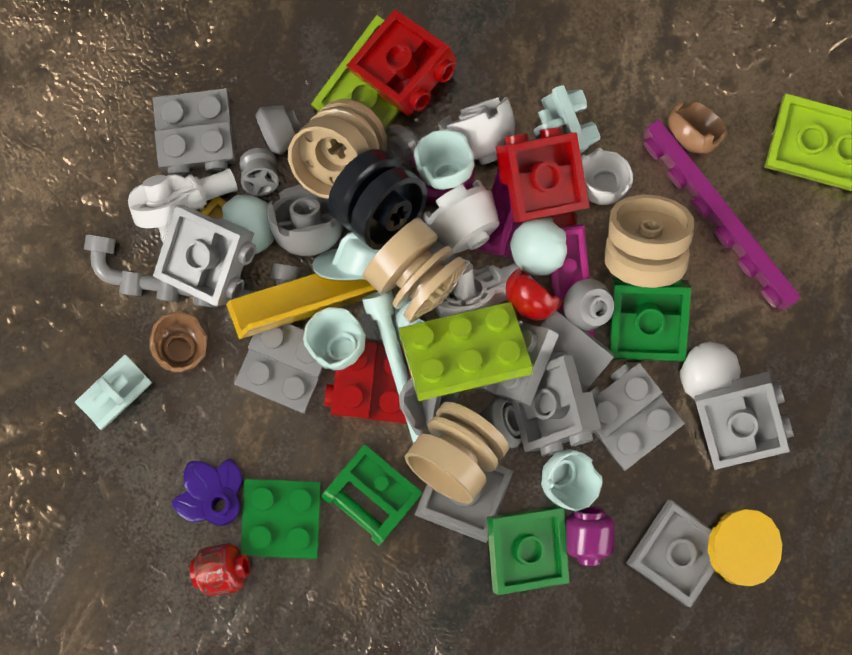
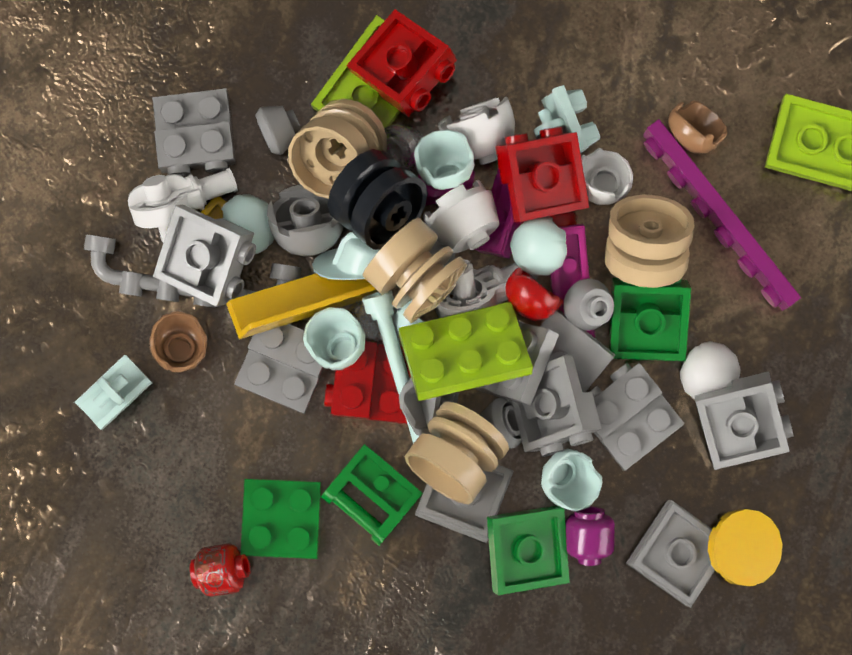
(205, 488): dark purple plate -> none
(258, 171): light grey wheel -> none

